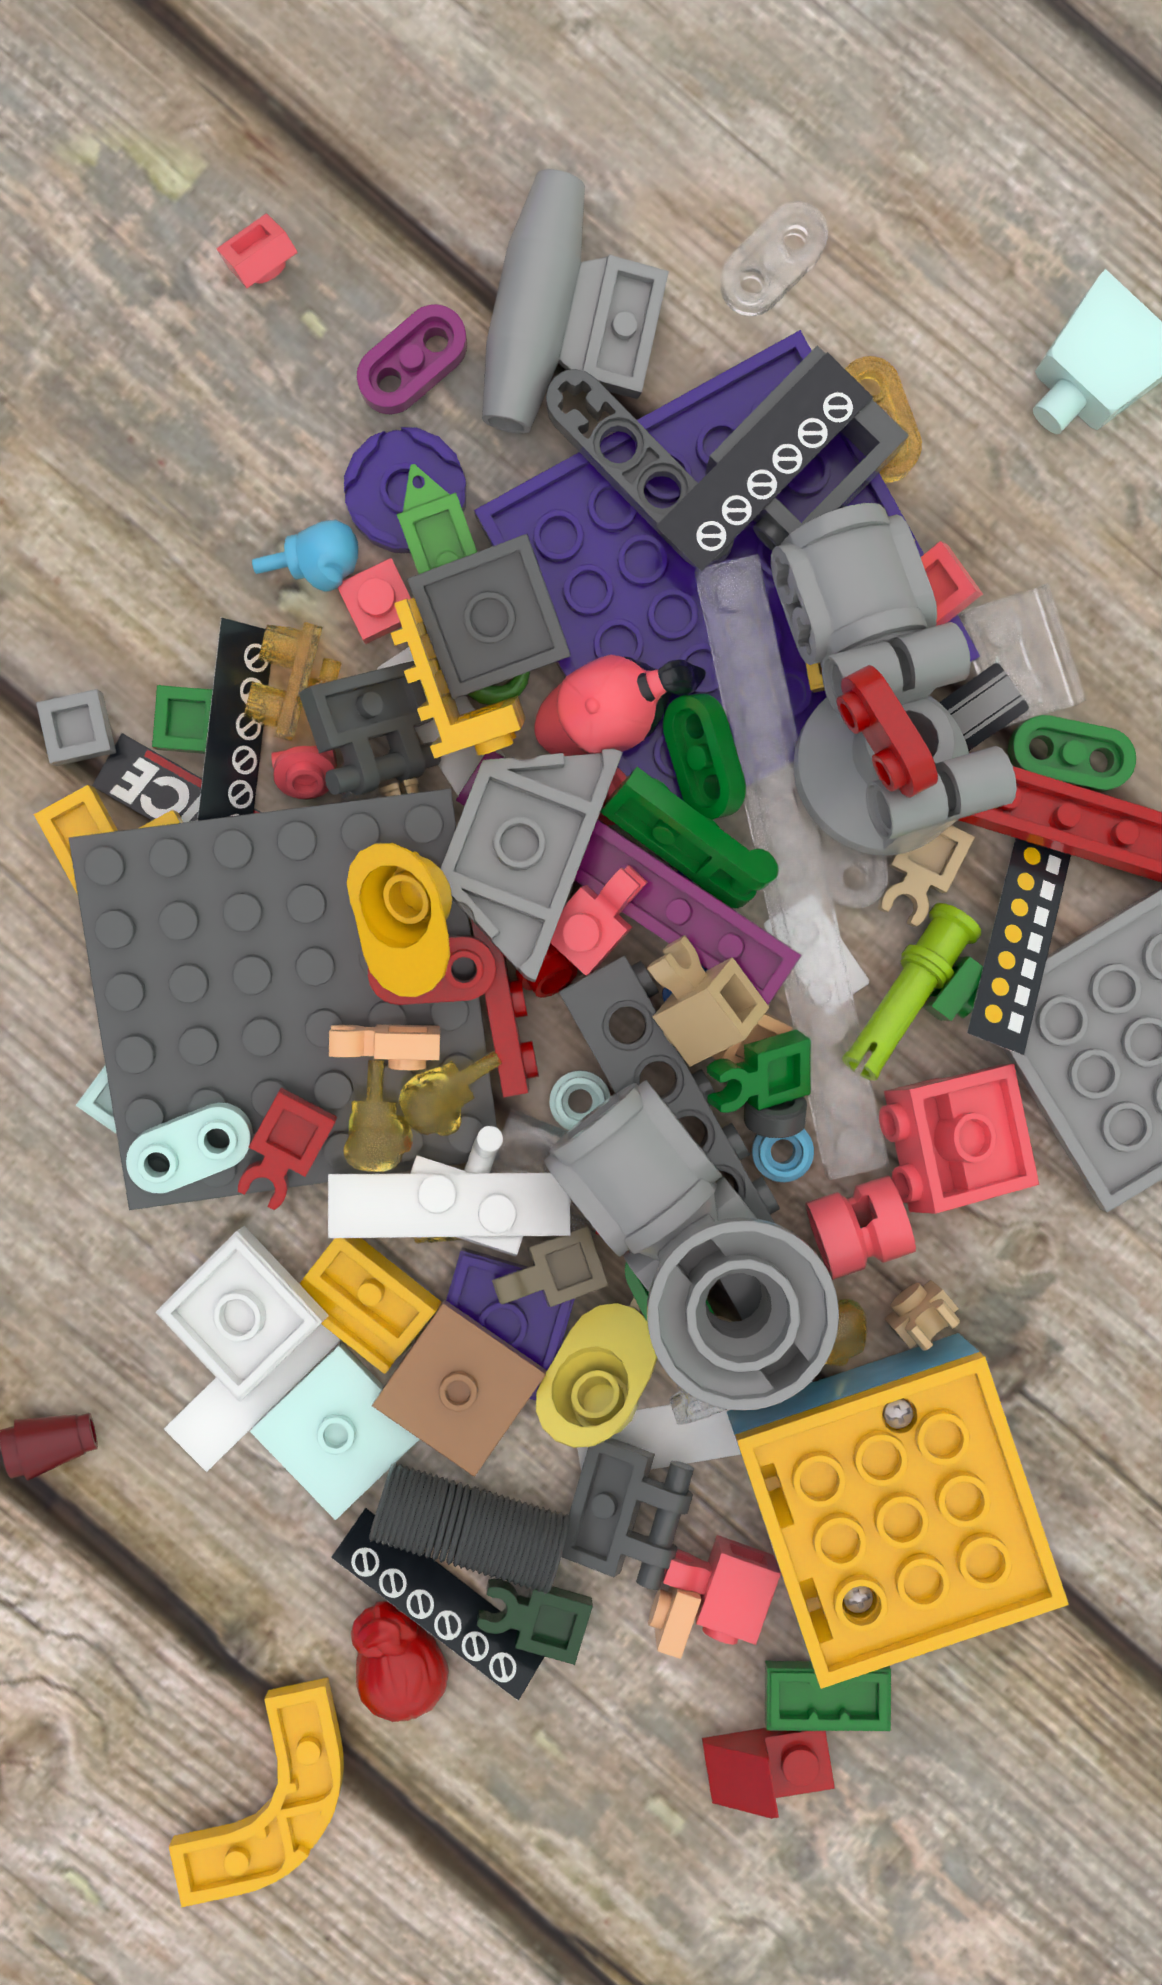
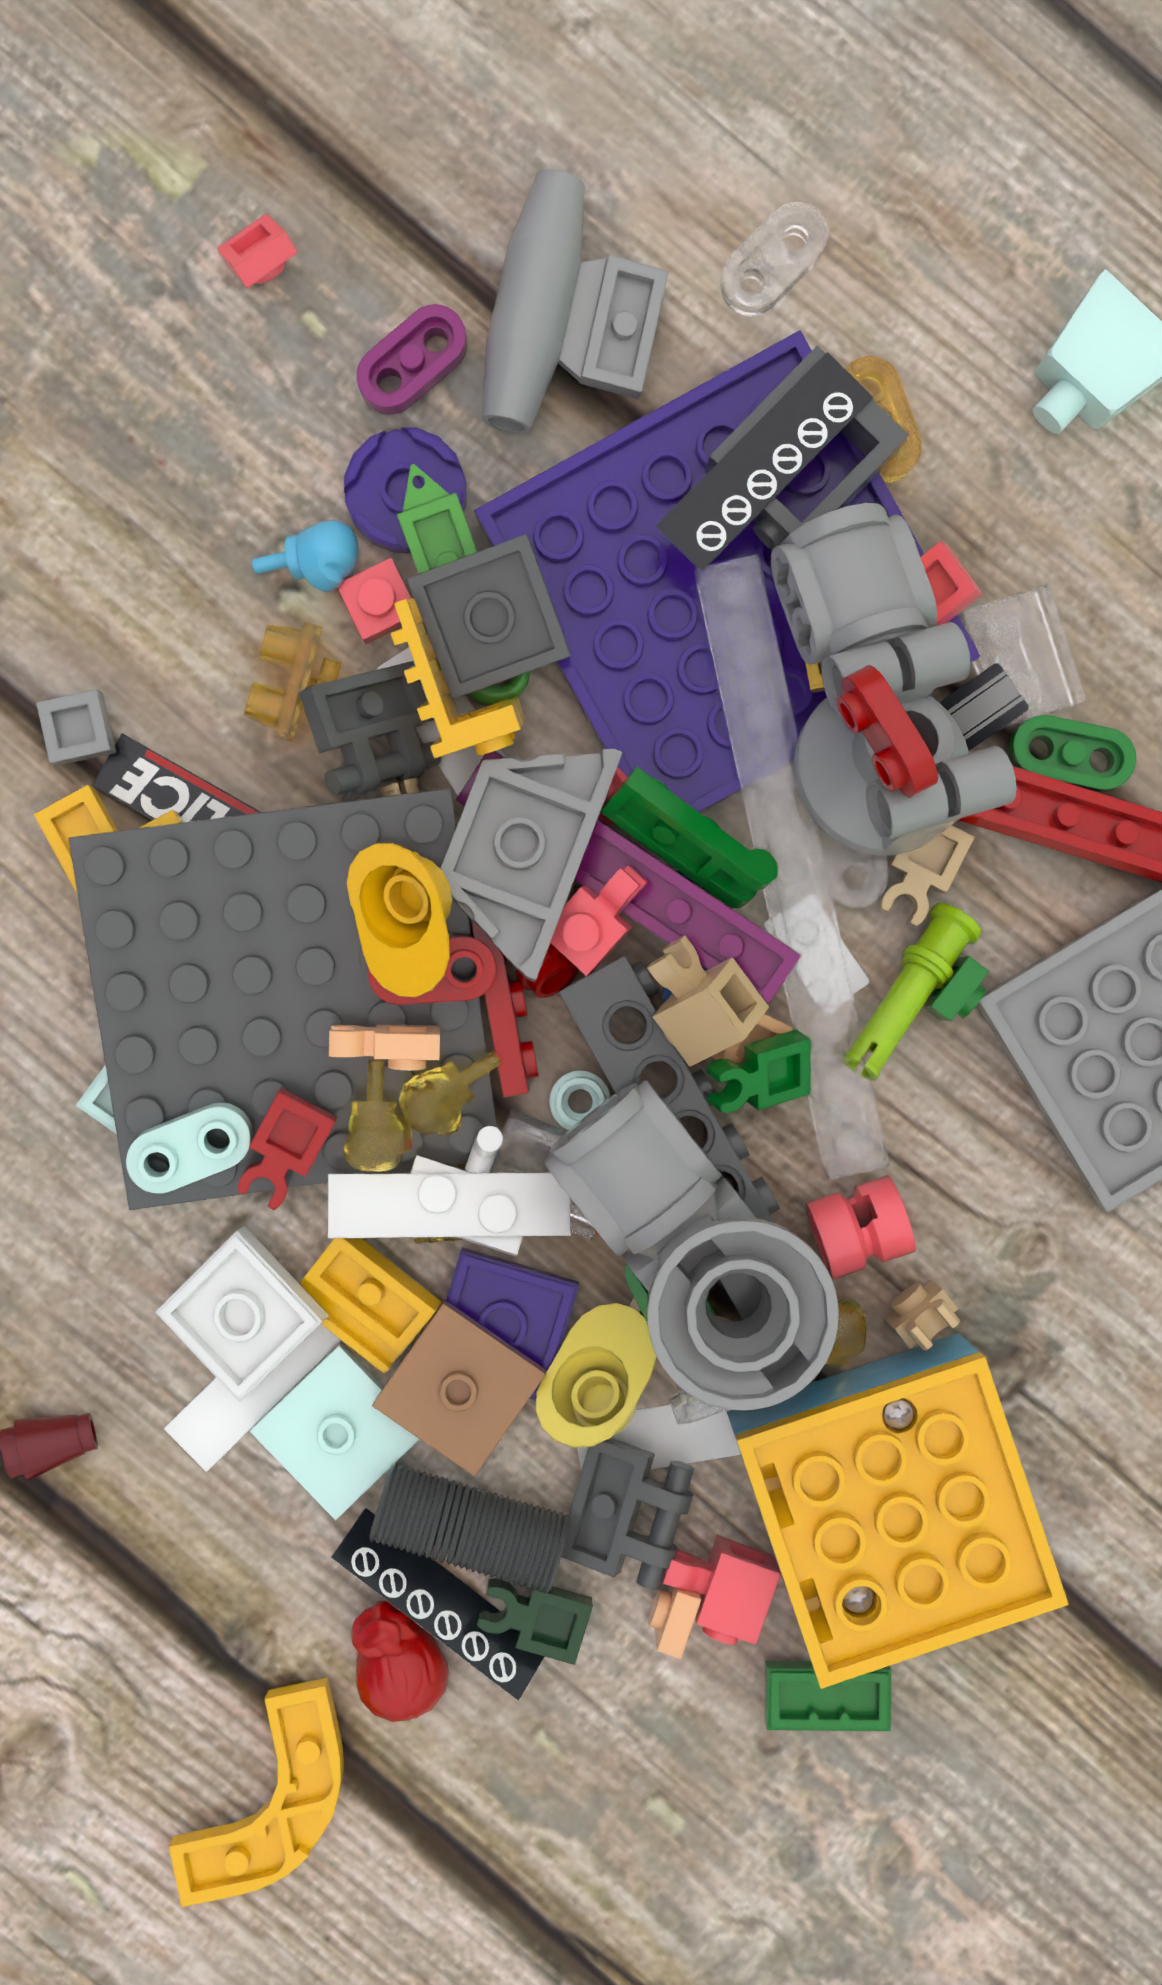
(181, 719): green plate -> none
(232, 738): black sticker -> none
(302, 771): coral plate -> none
(560, 1268): dark tan plate -> none
(610, 704): coral hair -> none
(627, 477): dark grey beam -> none
(705, 756): green plate -> none
(761, 1764): red slope -> none
(778, 1120): dark grey tile -> none
(788, 1170): medium azure plate -> none
(959, 1139): coral plate -> none
(1019, 946): black sticker -> none

